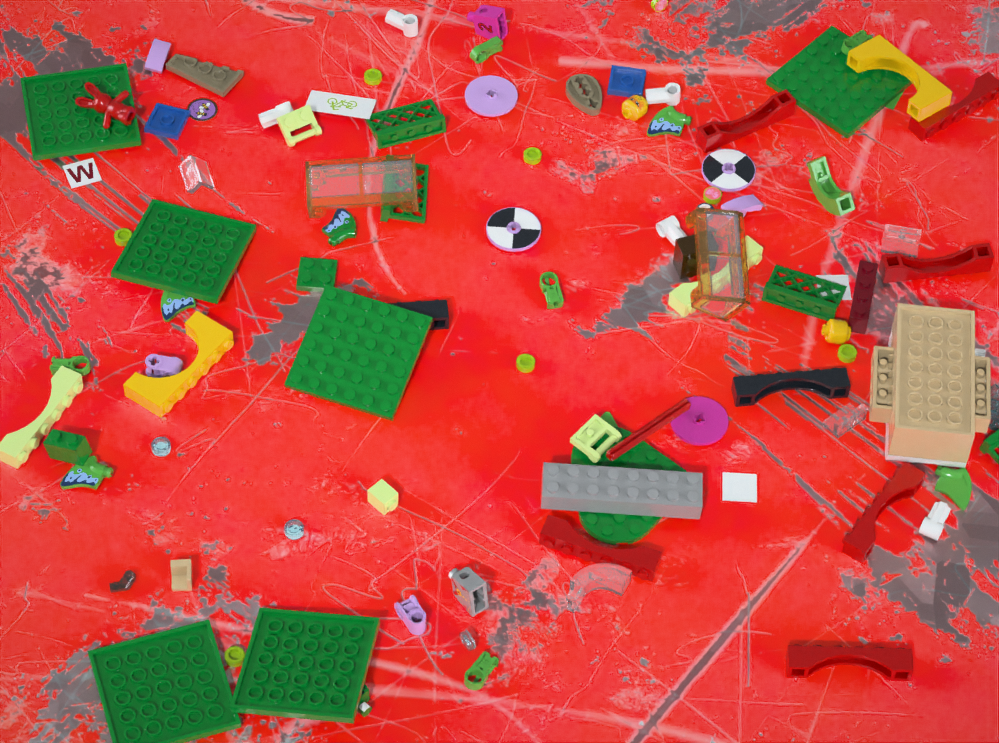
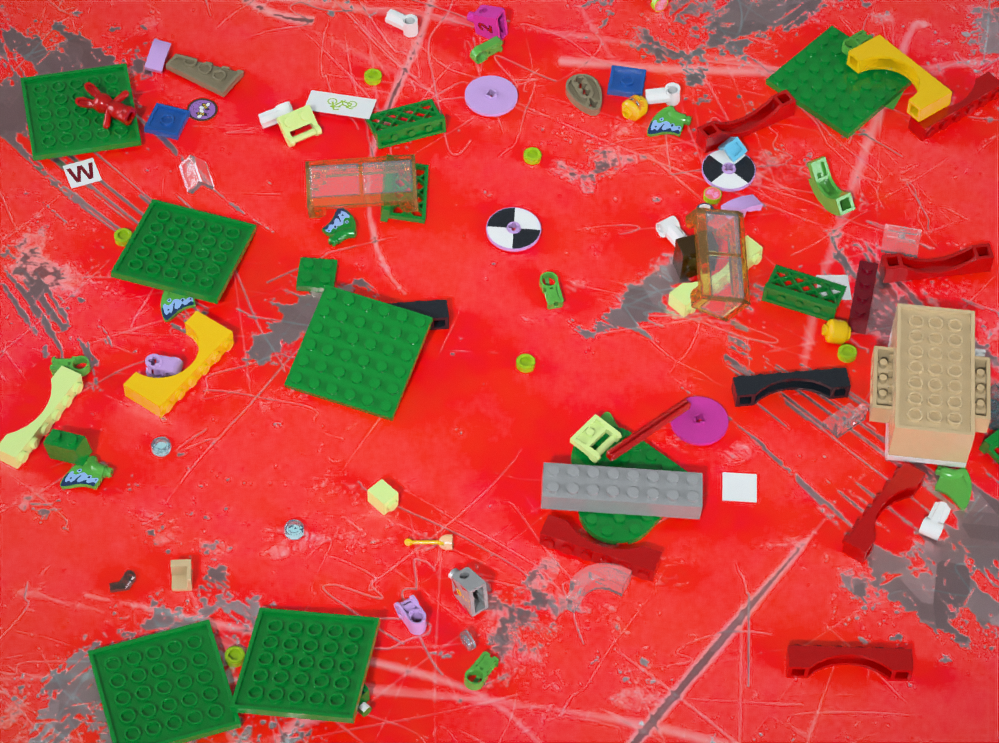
(444, 542): none -> hinge
(733, 148): none -> medium azure panel

